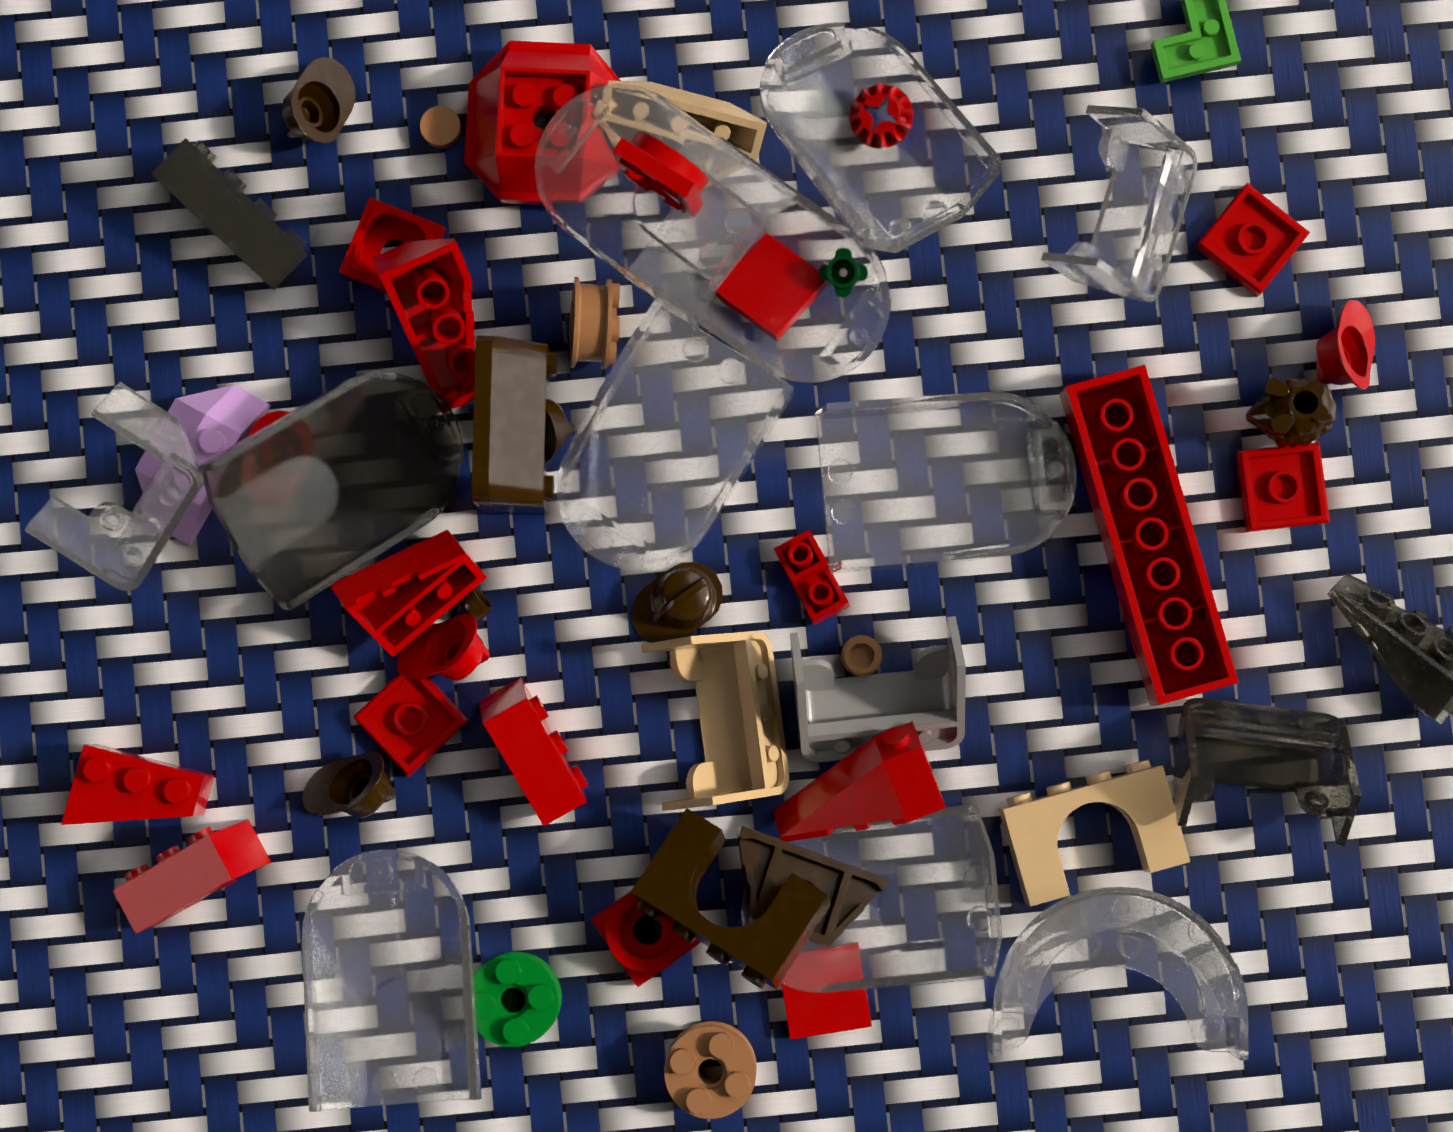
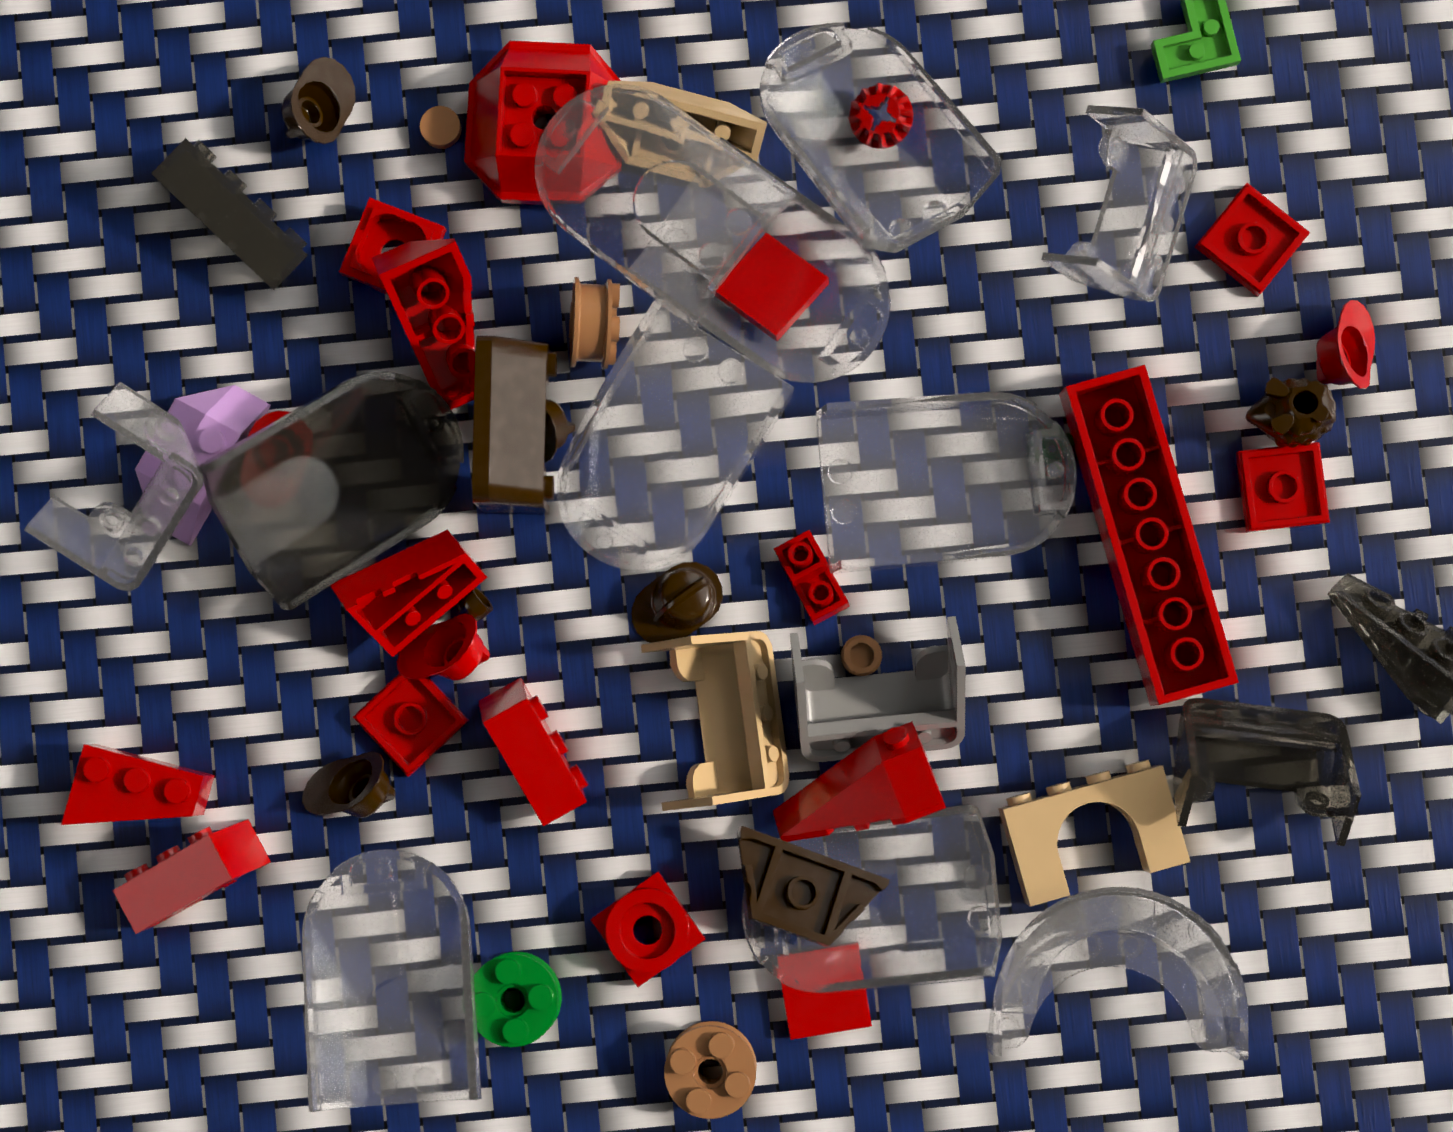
(663, 171): red piece -> none
(760, 948): dark brown arch -> none
(843, 260): dark green plate -> none

